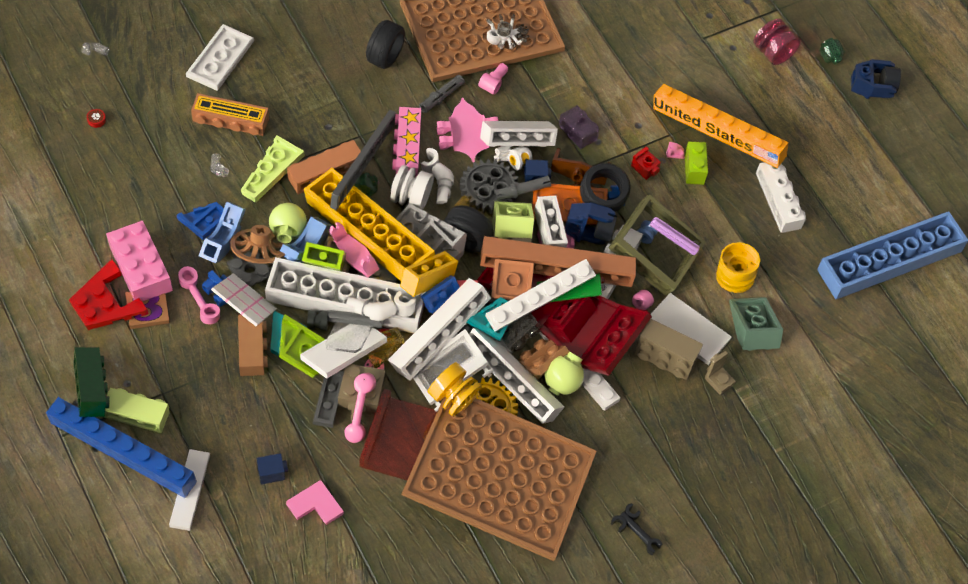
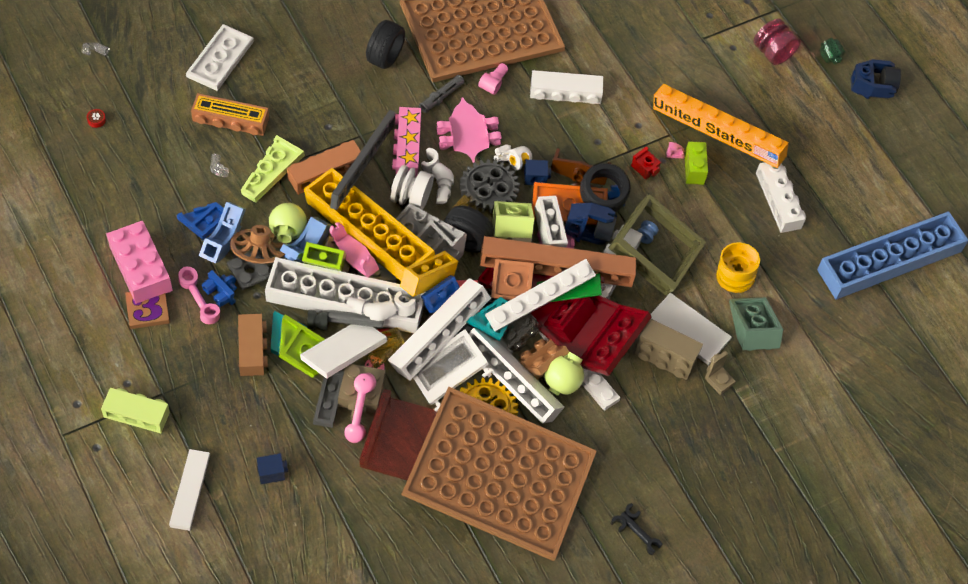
(90, 382): dark green brick -> none
(98, 306): red wing -> none
(122, 448): blue brick -> none
(244, 299): white piece -> none
(315, 498): bright pink tile -> none
(347, 337): clear piece -> none
(367, 184): clear green head -> none
(458, 392): yellow wheel -> none
(505, 31): animal -> none
(518, 133): white brick -> none
(522, 188): dark grey pin -> none
(566, 87): none -> white brick
(579, 127): brick -> none
(643, 300): bright pink piece -> none
(674, 235): lavender axle -> none

